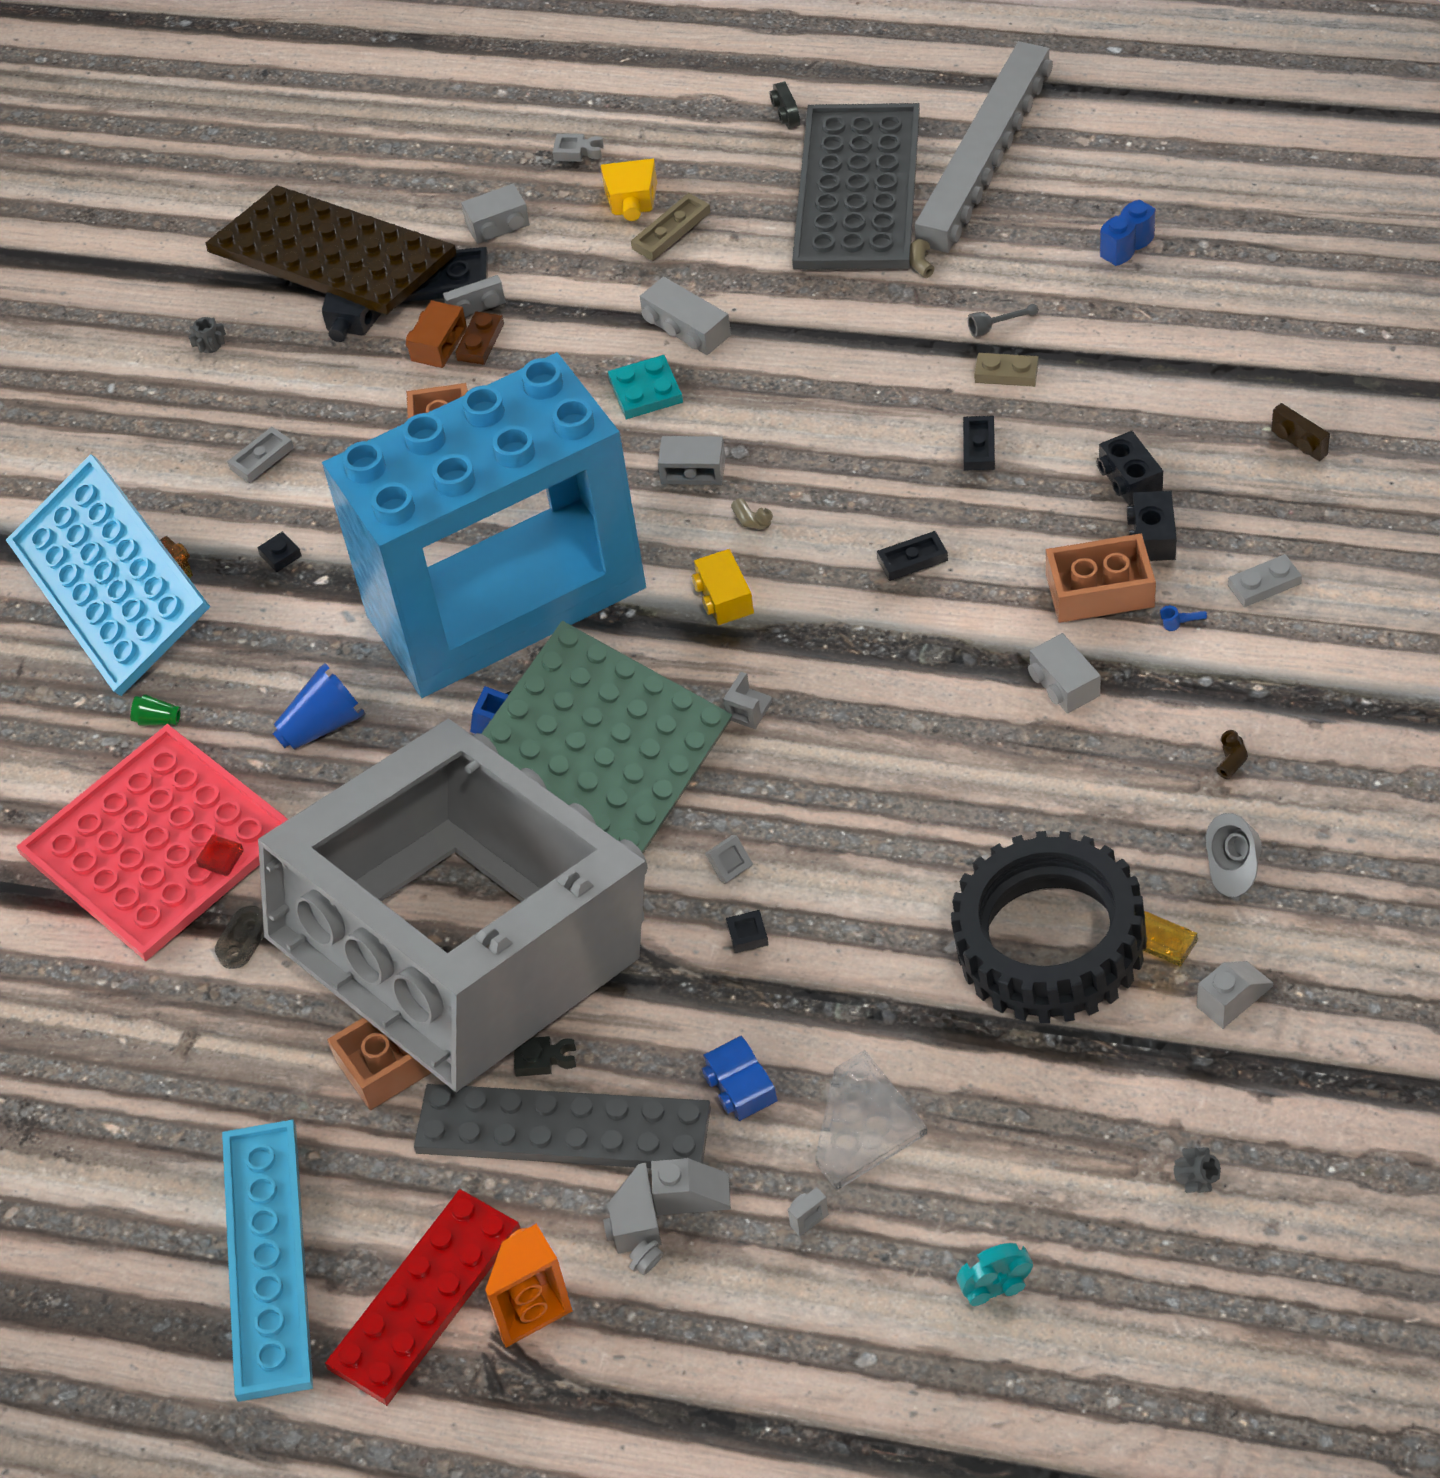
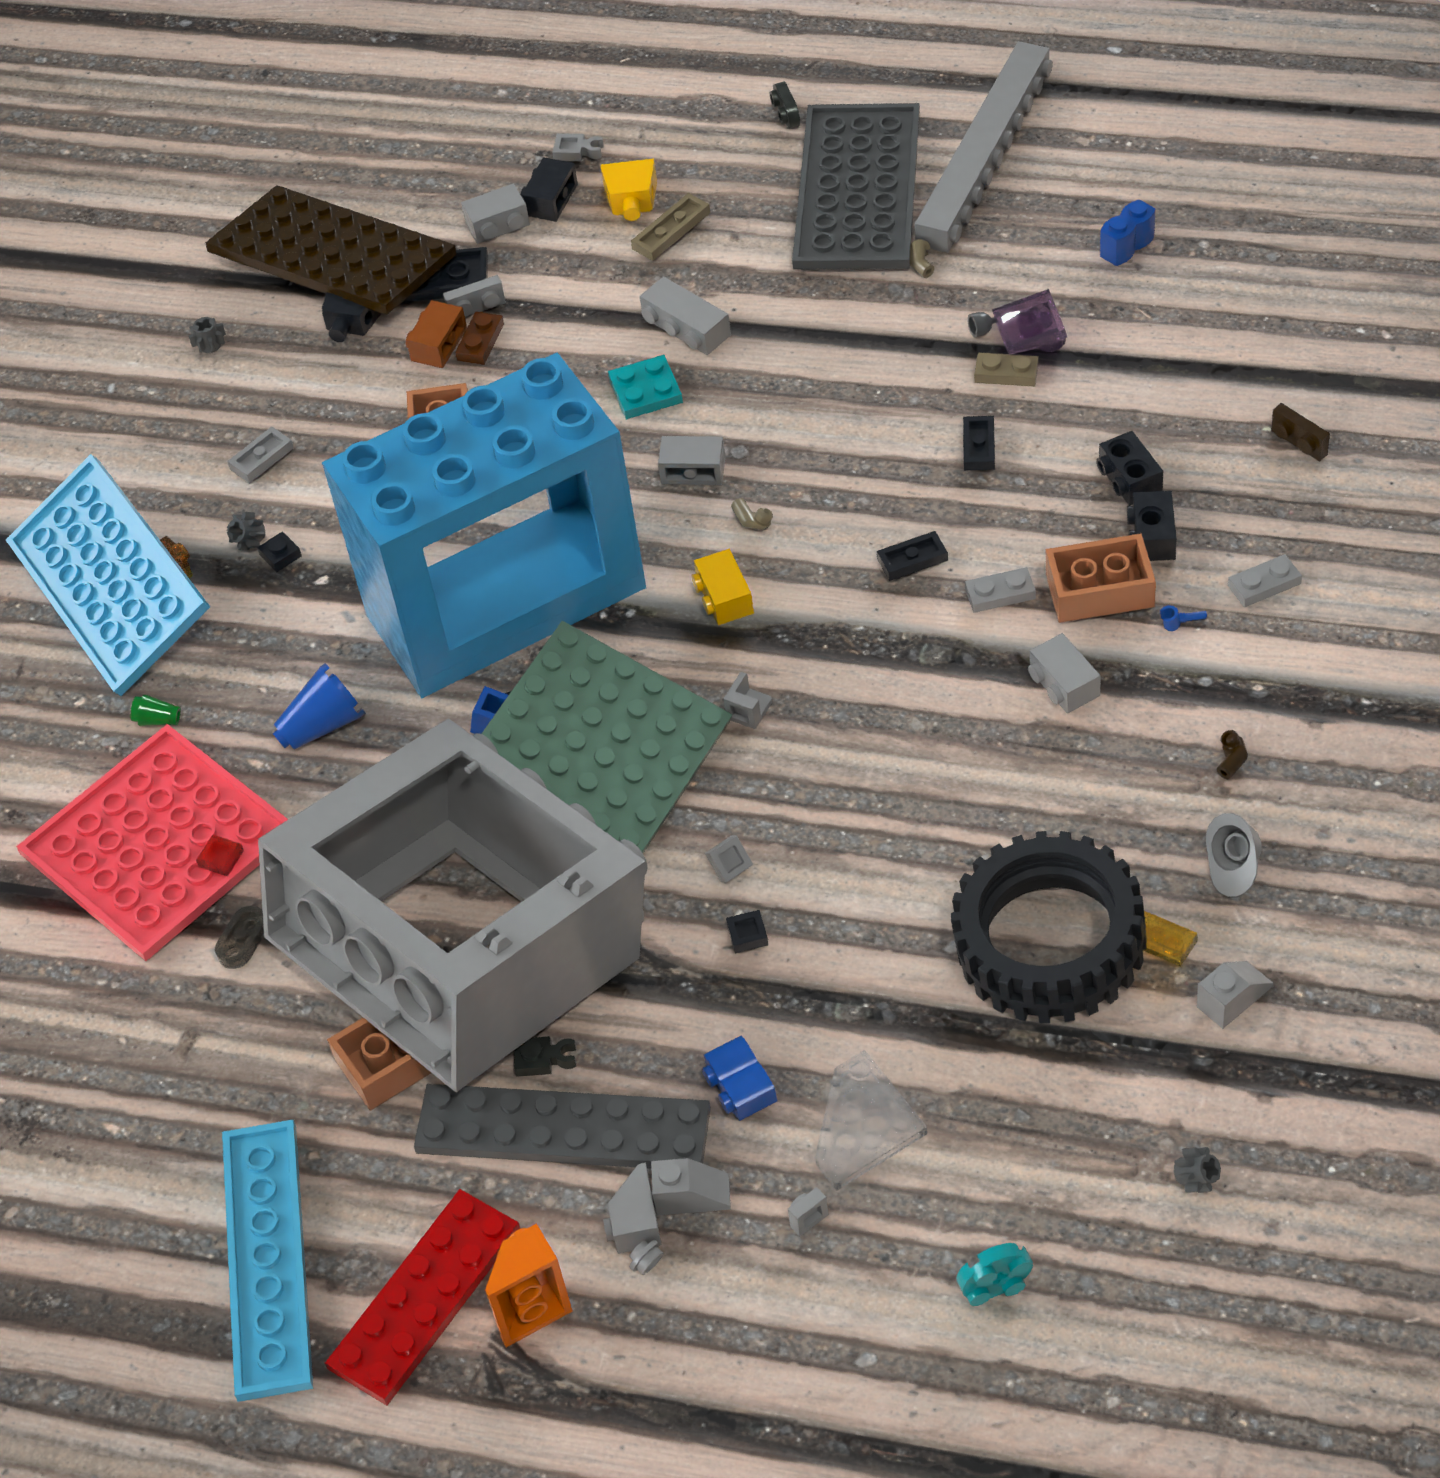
(246, 530): none -> dark grey gear
(549, 189): none -> black brick
(1000, 590): none -> light grey plate
(1031, 324): none -> clear purple slope

